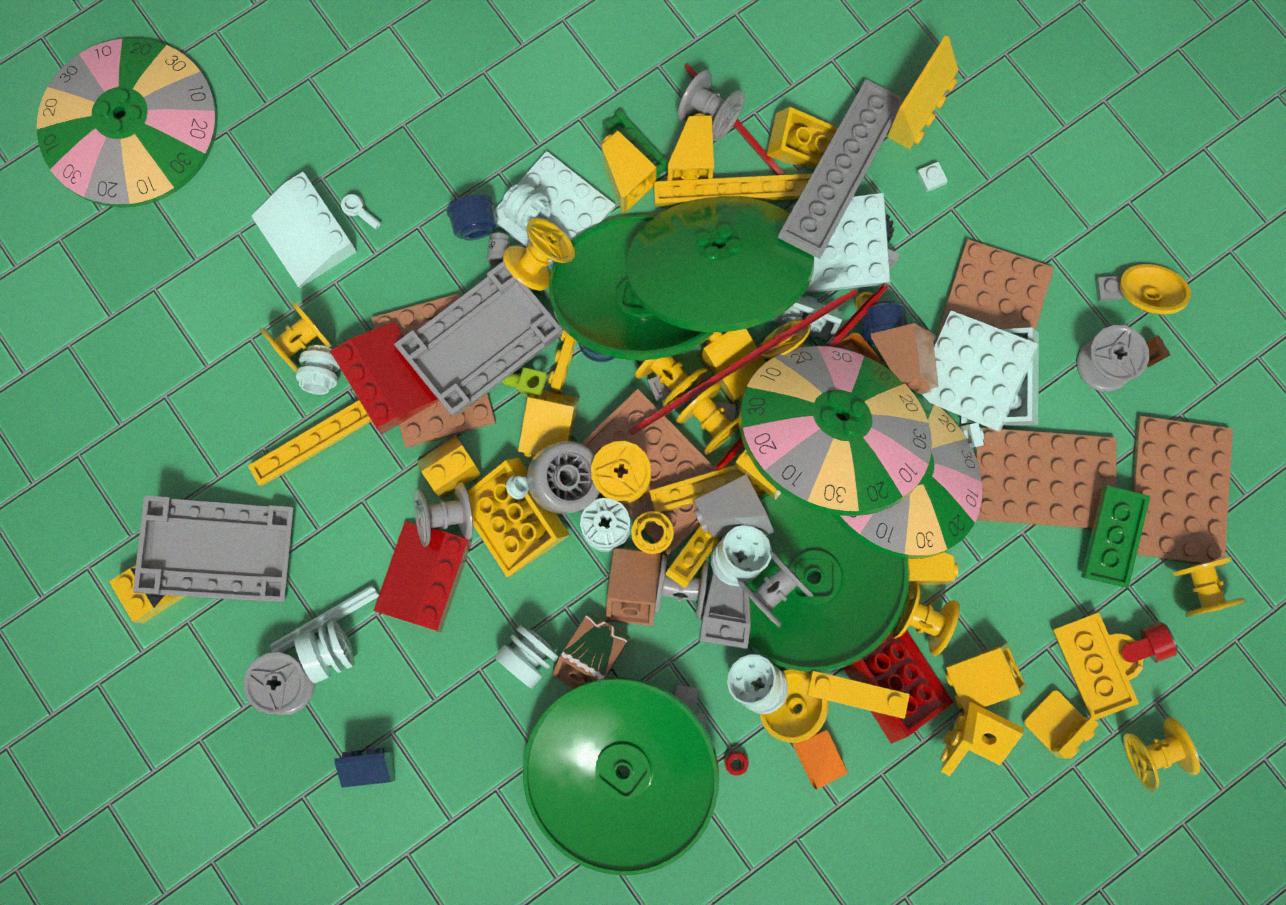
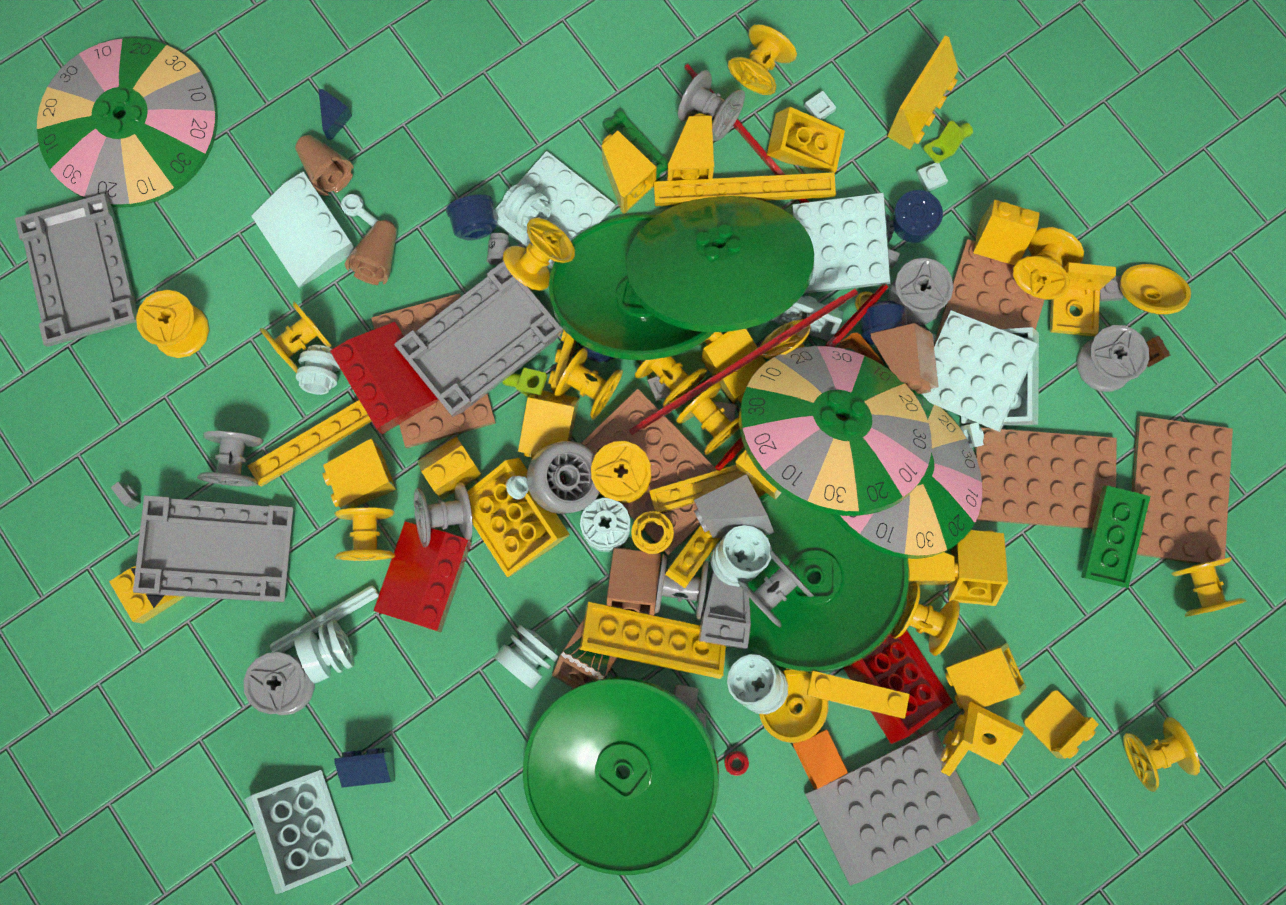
(77, 269): none -> light grey slope
(126, 494): none -> light grey plate
(172, 323): none -> yellow piece
(230, 458): none -> light grey piece
(298, 831): none -> light aqua slope
(323, 165): none -> nougat cone
(333, 114): none -> dark blue slope
(358, 476): none -> yellow slope
(364, 534): none -> yellow piece
(374, 254): none -> nougat cone
(576, 376): none -> yellow piece
(650, 640): none -> yellow plate
(770, 47): none -> yellow piece
(820, 106): none -> light aqua plate
(841, 169): light grey plate -> none
(891, 808): none -> light grey slope
(917, 216): none -> dark blue wheel
(922, 289): none -> light grey piece
(949, 140): none -> lime bracket
(980, 568): none -> yellow slope
(1005, 232): none -> yellow slope
(1044, 272): none -> yellow piece
(1084, 294): none -> yellow bracket
(1106, 662): yellow plate -> none

